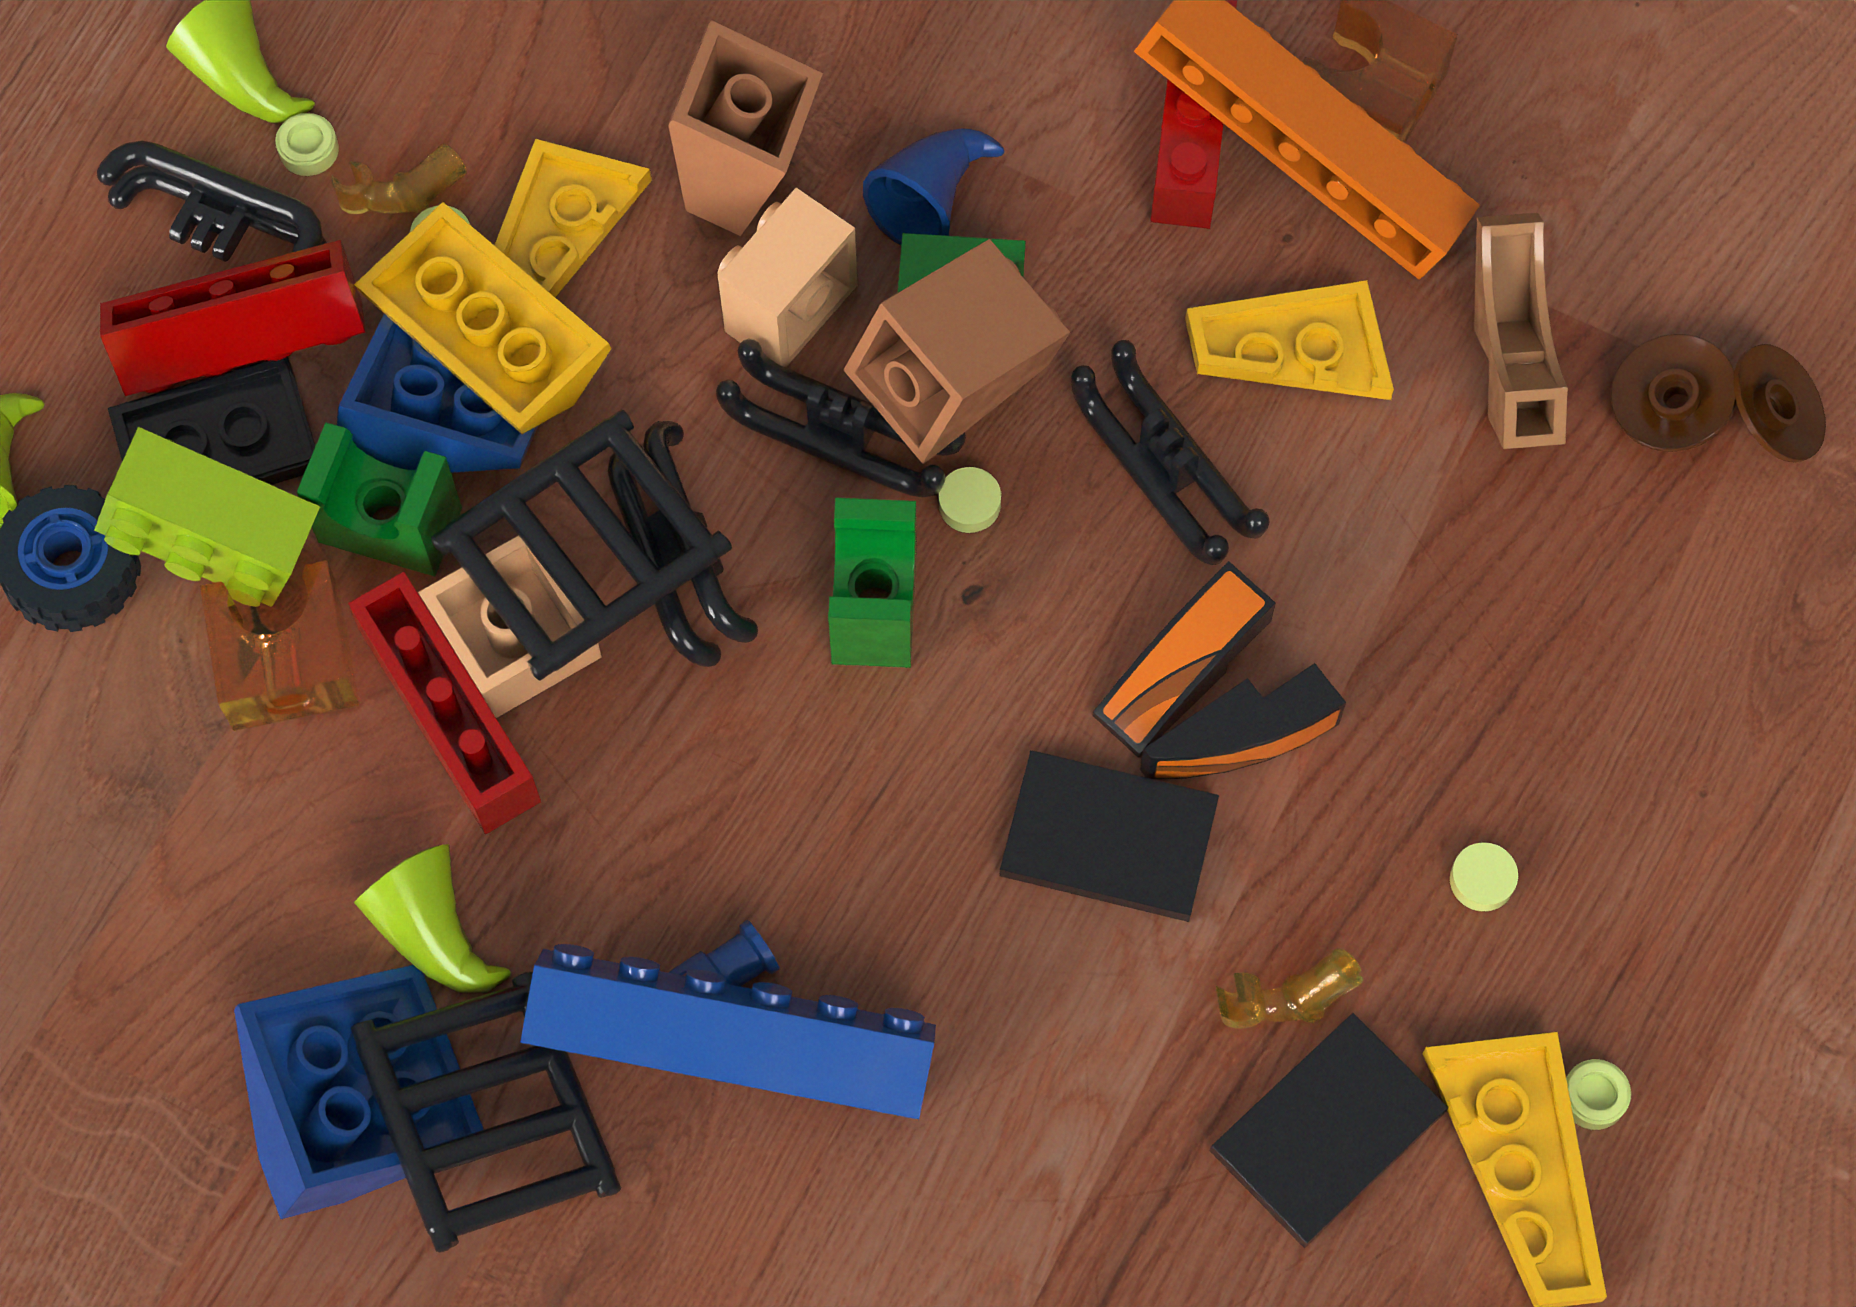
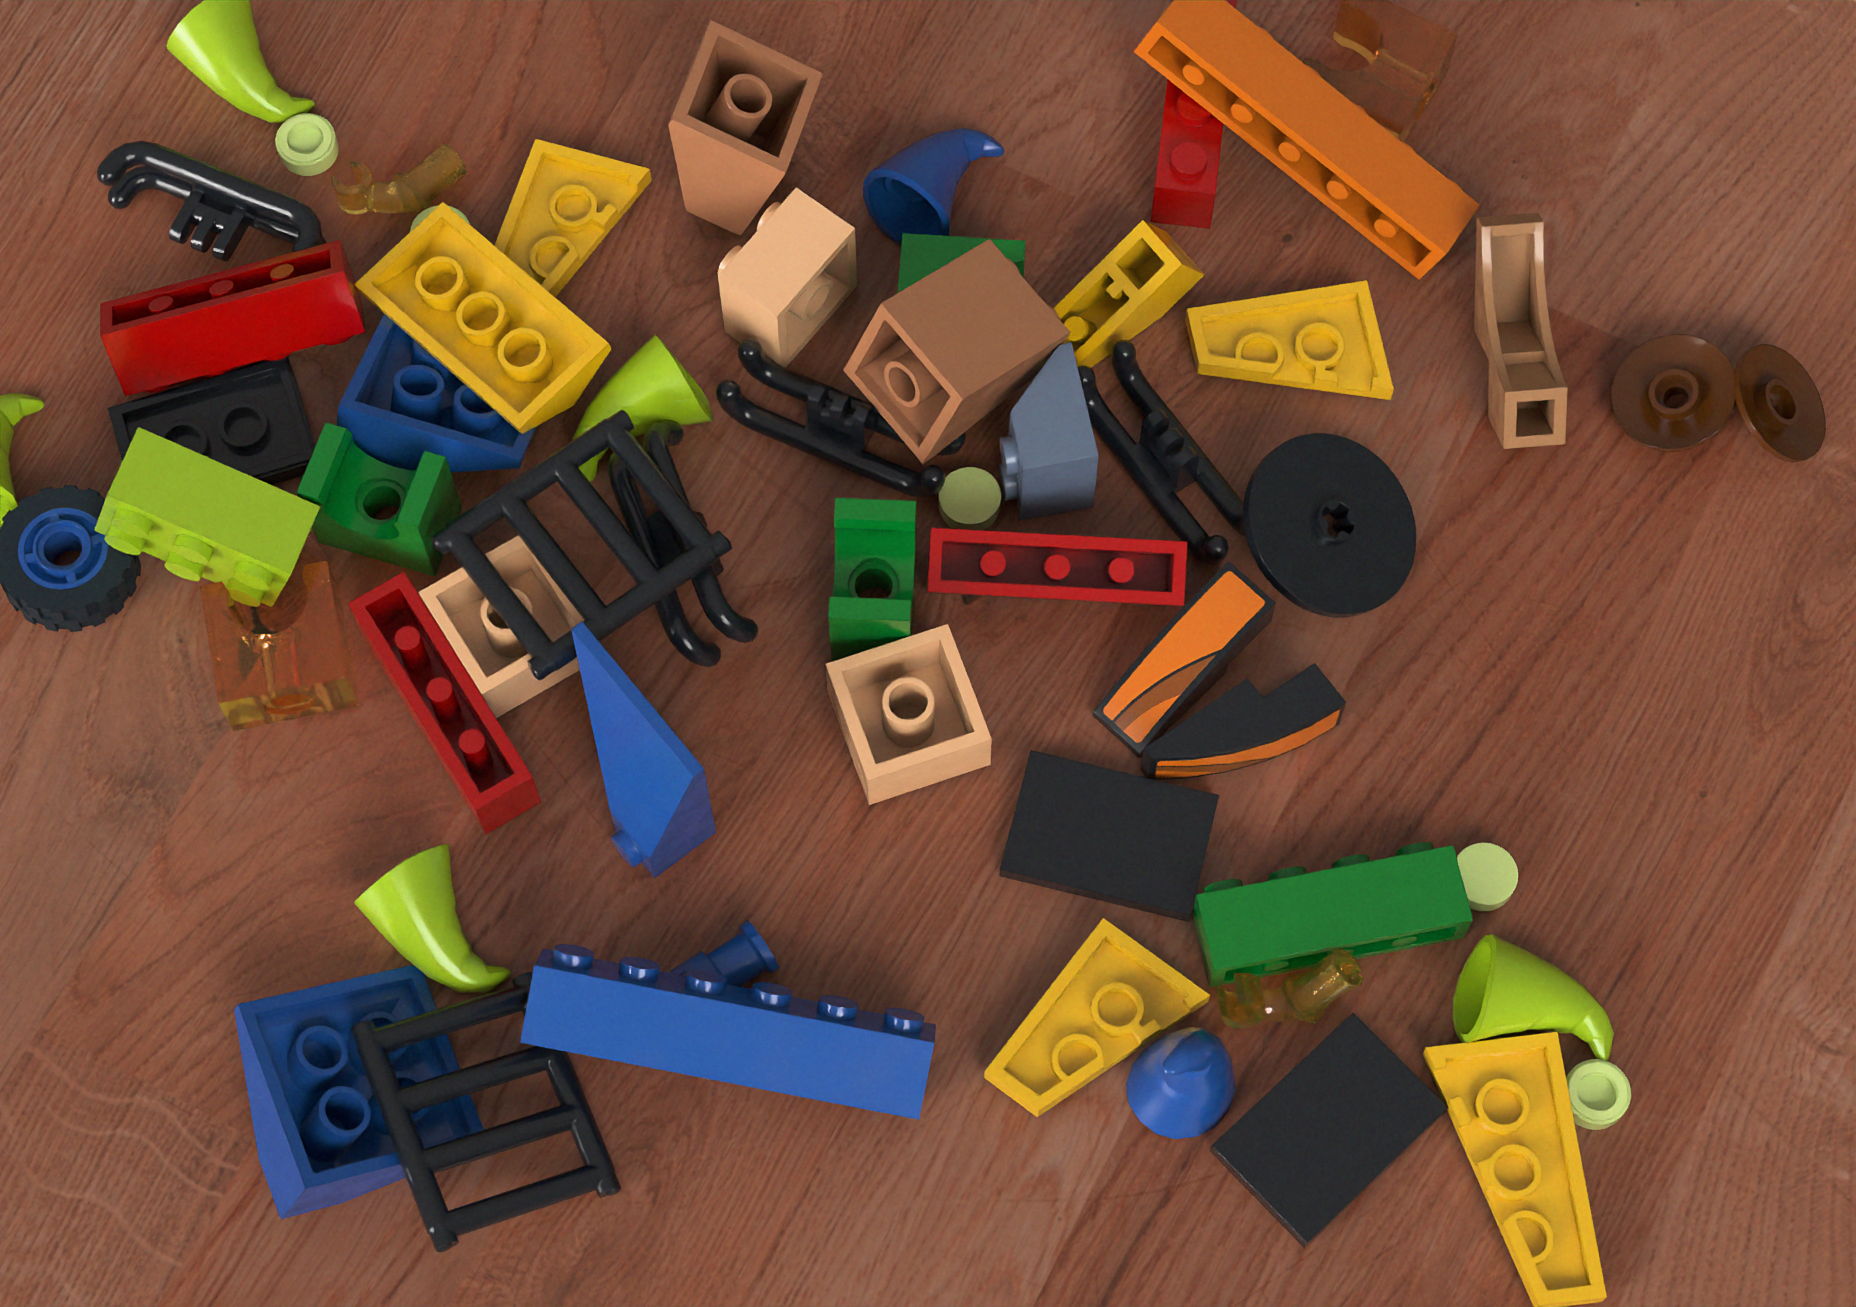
(648, 773): none -> blue slope
(650, 389): none -> lime hat
(908, 714): none -> light nougat brick
(1050, 443): none -> sand blue slope
(1056, 567): none -> red brick
(1091, 1018): none -> yellow wing
(1126, 292): none -> yellow slope
(1182, 1083): none -> blue hat
(1290, 536): none -> black piece
(1352, 907): none -> green brick
(1517, 991): none -> lime hat

